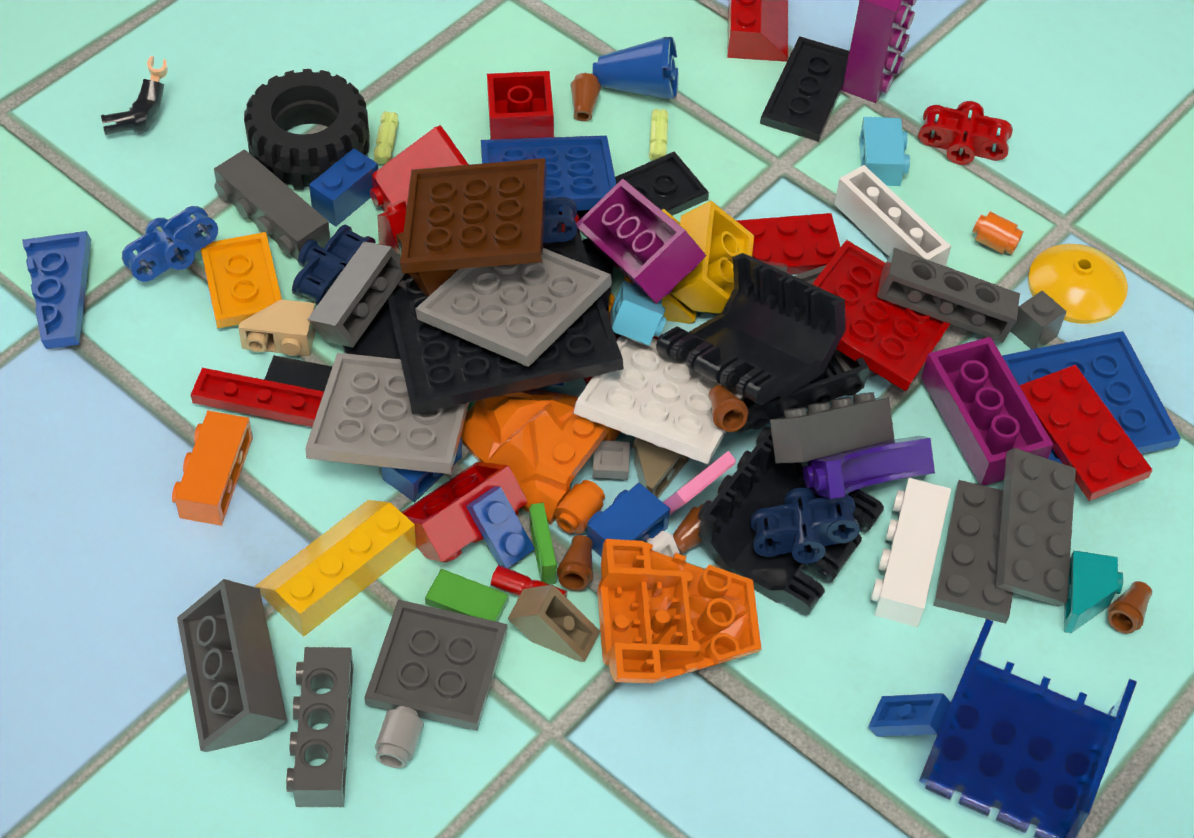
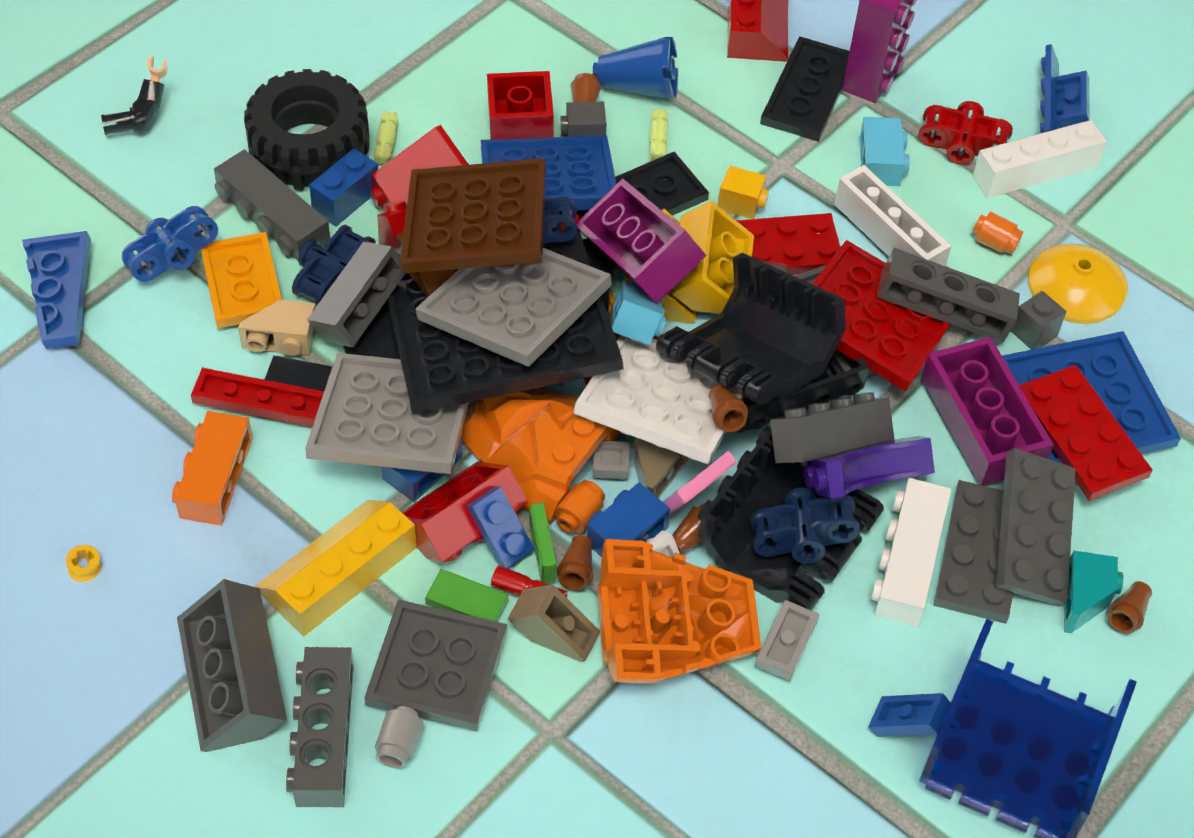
(74, 568): none -> yellow bush
(584, 119): none -> dark grey brick
(743, 192): none -> yellow brick
(787, 640): none -> light grey plate
(1039, 159): none -> white brick
(1064, 95): none -> blue bracket

